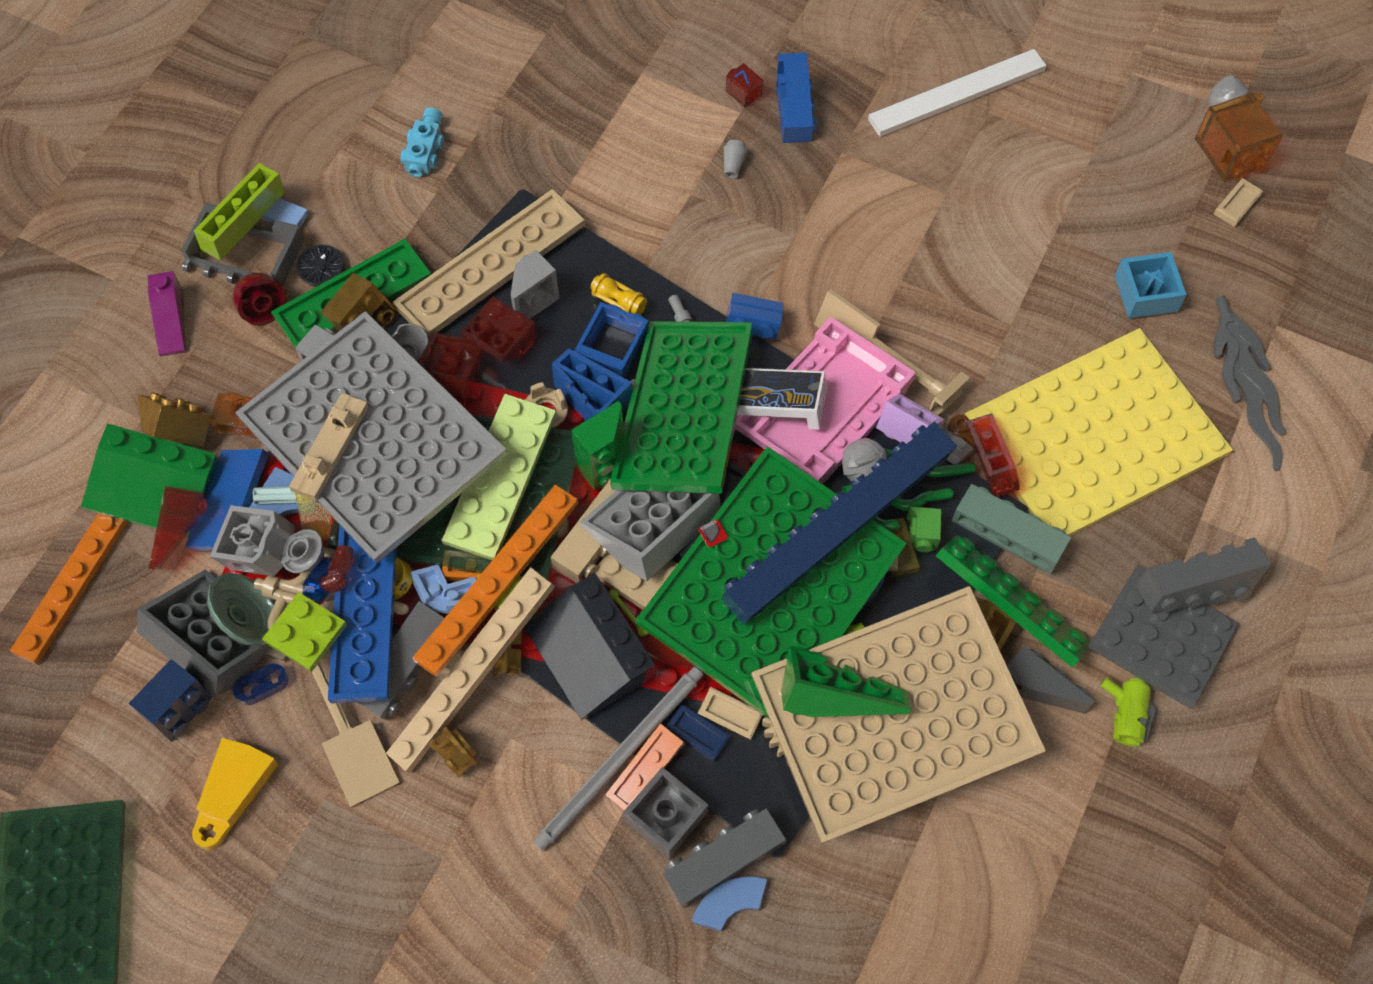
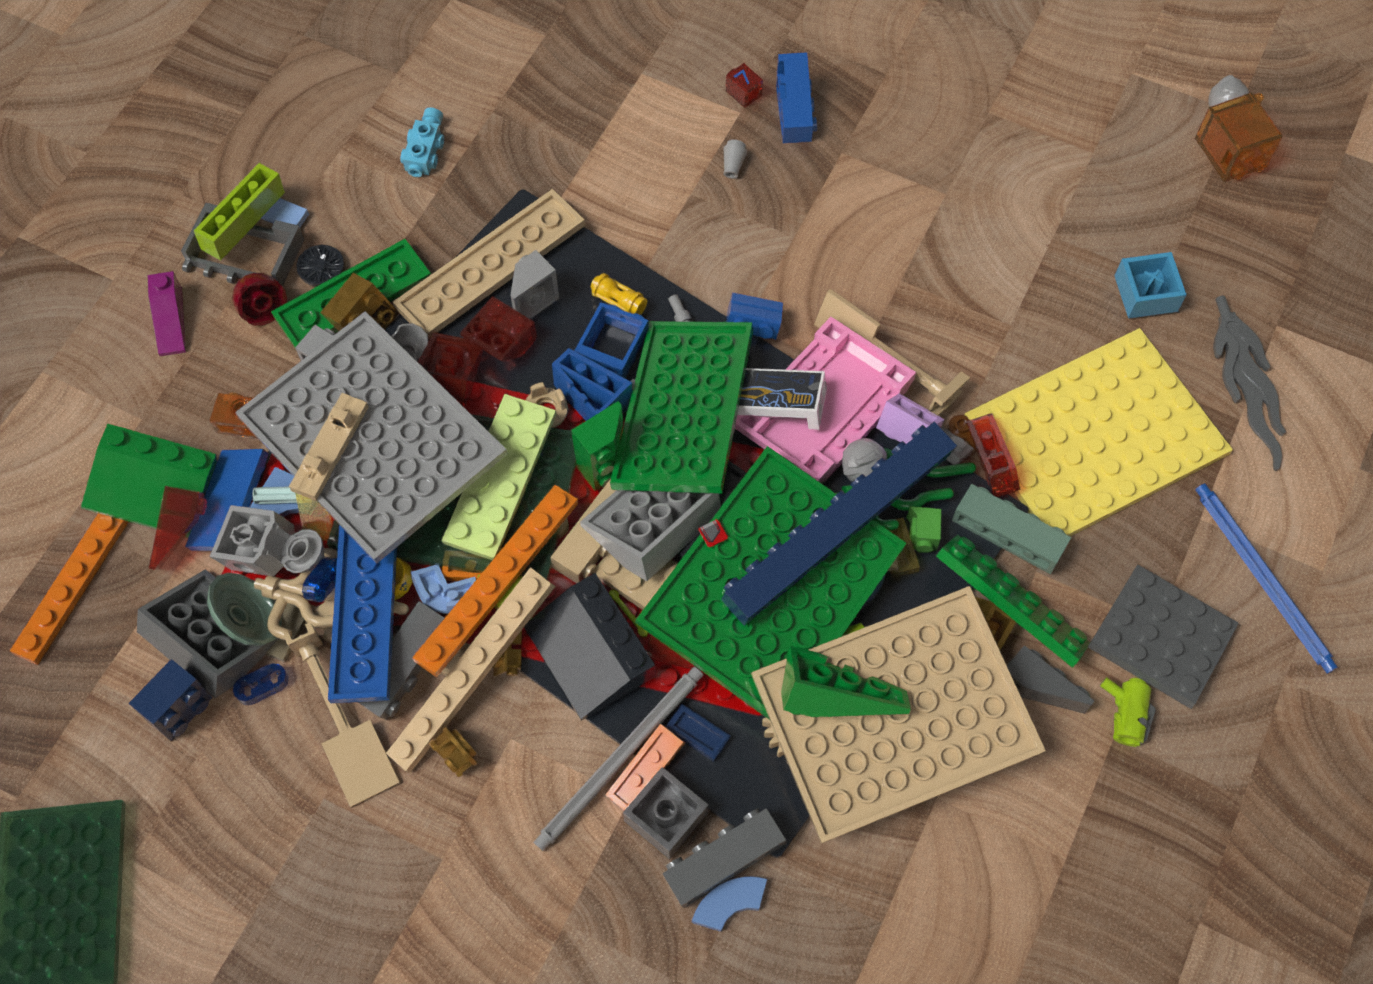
(173, 419): pearl gold slope -> none
(230, 787): yellow piece -> none
(304, 632): lime plate -> none
(338, 569): clear red arm -> none
(730, 713): tan tile -> none
(956, 92): white tile -> none
(1204, 578): dark grey wedge -> none
(1238, 202): tan tile -> none
(1266, 579): none -> piece

